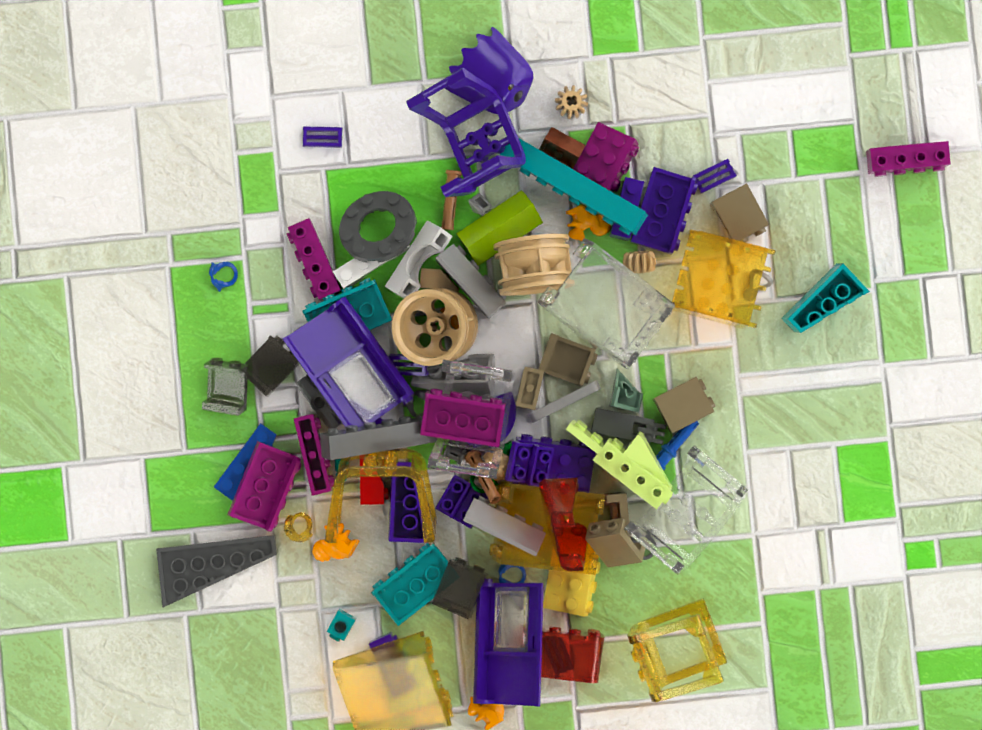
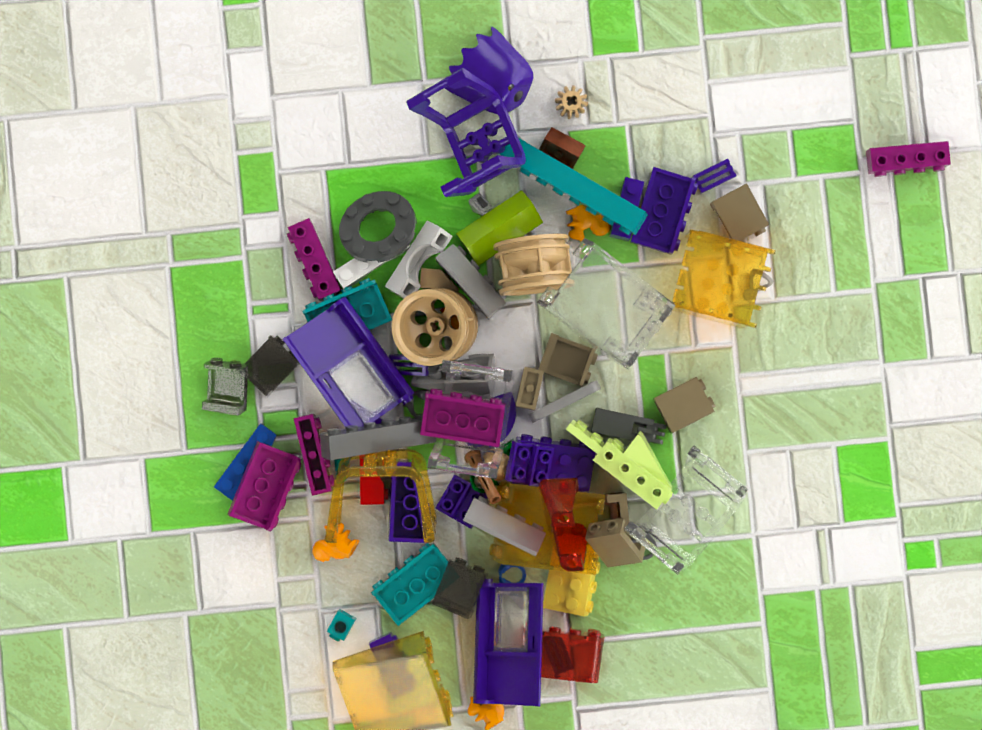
(198, 566): dark grey wing -> none
(218, 283): blue piece -> none
(290, 531): clear yellow piece -> none
(311, 393): dark grey piece -> none
(322, 137): dark purple tile -> none
(450, 203): medium nougat pin -> none
(455, 453): dark grey bush -> none
(607, 156): magenta bracket -> none
(625, 394): sand green slope -> none
(640, 261): tan gear -> none
(650, 662): clear yellow windscreen -> none
(669, 450): blue pin -> none
(825, 298): teal wedge -> none

